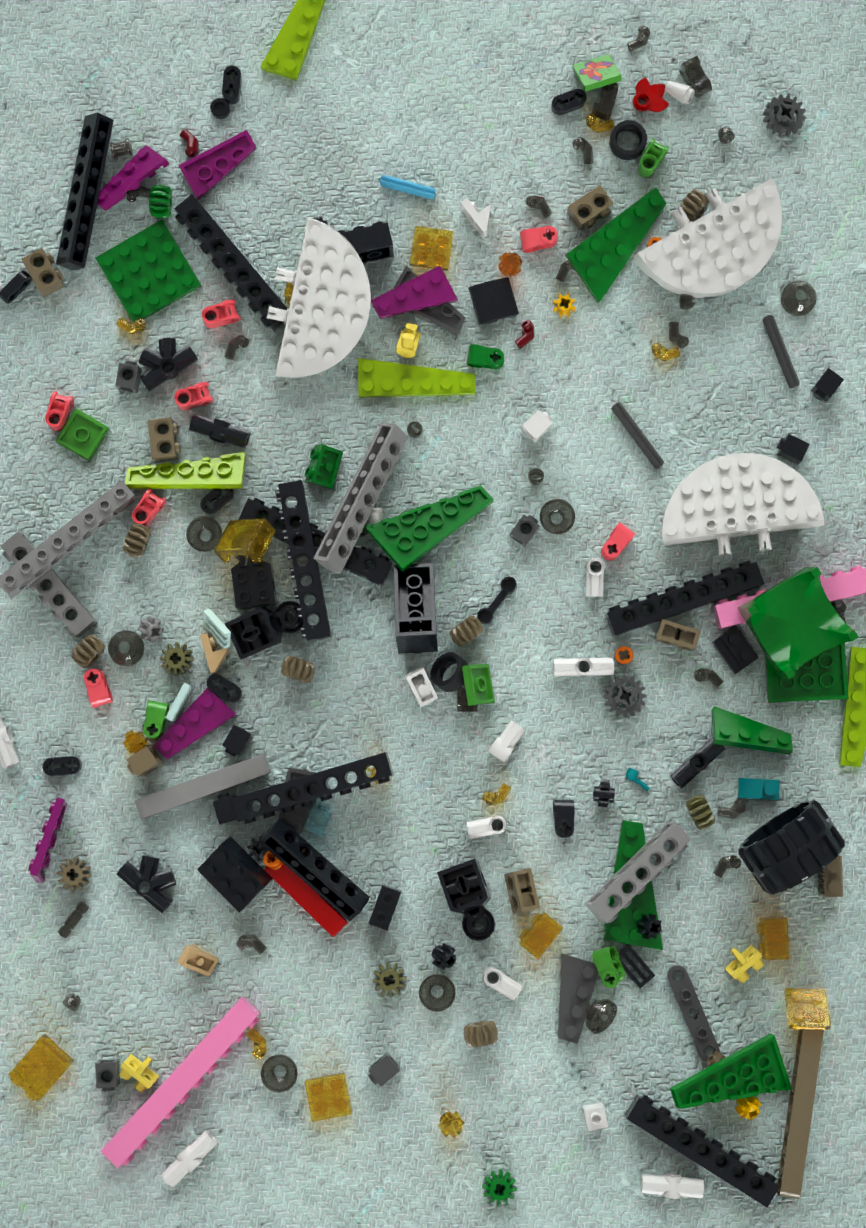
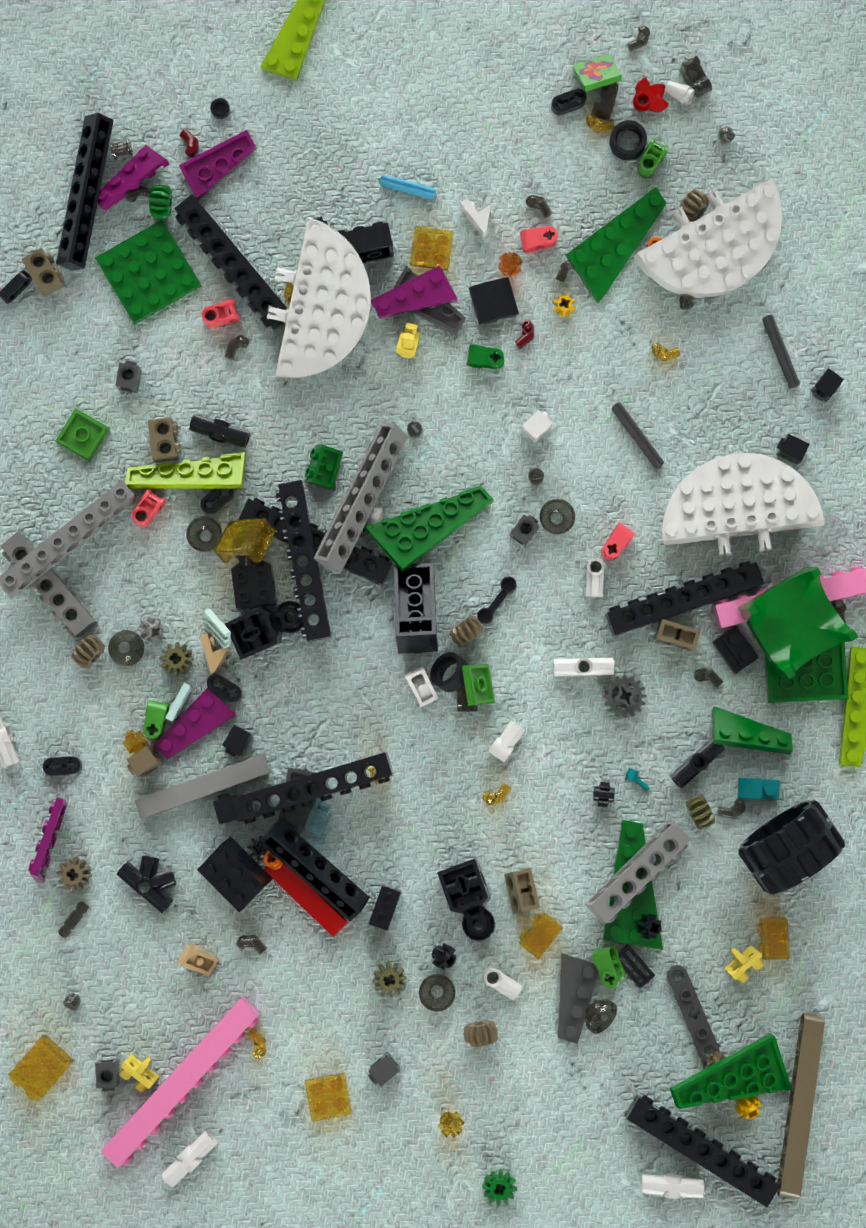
(60, 407): coral piece -> none
(98, 691): coral piece -> none
(131, 328): clear yellow arm -> none
(136, 540): dark tan gear -> none
(167, 356): black piece -> none
(195, 396): coral piece -> none
(236, 84): black beam -> none
(275, 1083): clear smoke piece -> none
(298, 669): dark tan gear -> none
(404, 380): lime wing -> none
(484, 827): white piece -> none
(563, 813): black piece -> none
(586, 147): clear smoke arm -> none
(587, 205): dark tan brick -> none
(595, 1116): white brick -> none
(622, 649): orange bush -> none
(676, 338): clear smoke arm -> none
(726, 863): clear smoke arm -> none
(784, 115): dark grey gear -> none
(792, 304): clear smoke piece -> none
(807, 1008): clear yellow plate -> none
(831, 879): dark tan brick -> none

